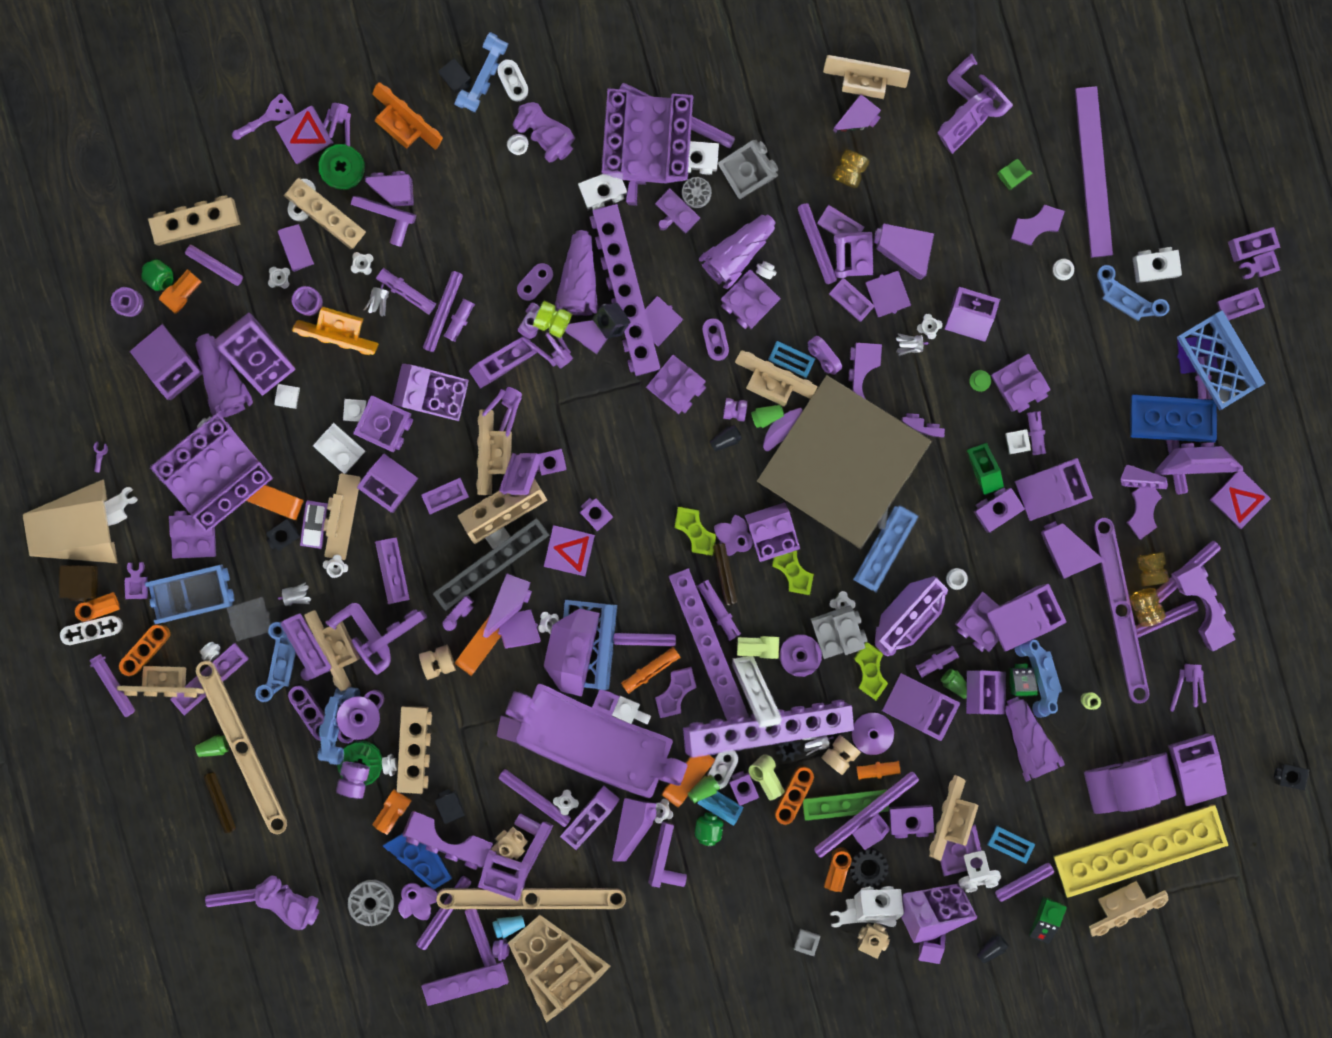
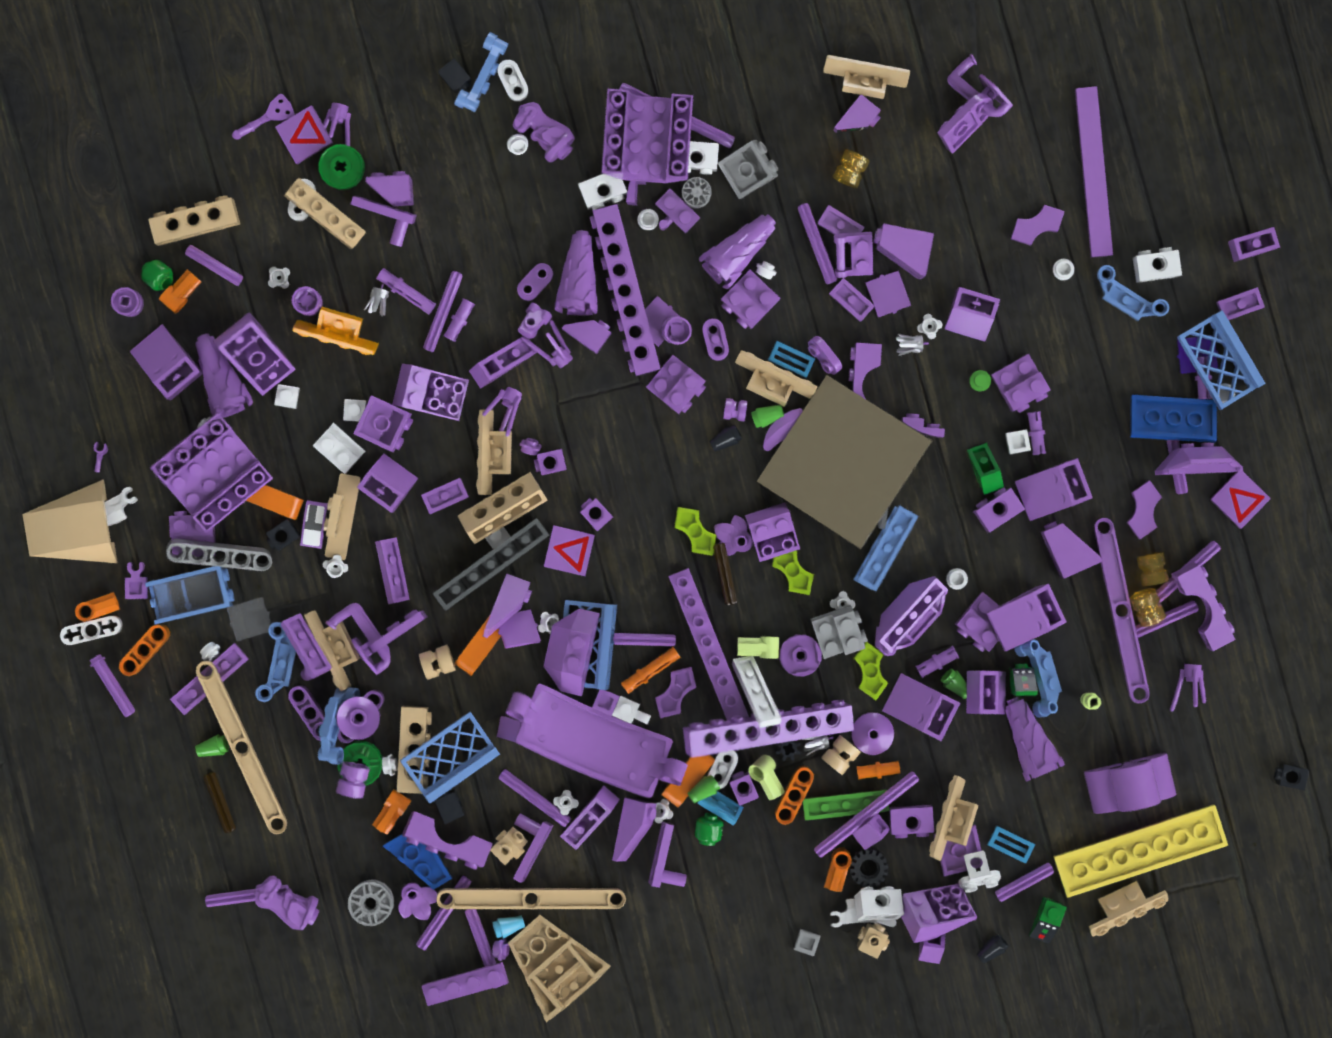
(78, 582): dark brown head -> none
(162, 680): tan bracket -> none
(210, 548): none -> light grey beam
(295, 247): medium lavender slope -> none
(295, 595): flat silver piece -> none
(367, 259): white plate -> none
(402, 121): orange bracket -> none
(462, 608): medium lavender plate -> none
(463, 769): none -> medium blue fence
(503, 882): medium lavender plate -> none
(520, 474): medium lavender plate -> none
(530, 446): none -> medium lavender plate
(554, 320): lime wheel -> none
(611, 320): black brick -> none
(648, 219): none -> white plate
(676, 330): none -> medium lavender wheel
(724, 619): medium lavender pin -> none
(1013, 174): bright green panel -> none
(1141, 478): medium lavender slope -> none
(1198, 769): medium lavender slope -> none
(1263, 265): medium lavender plate -> none

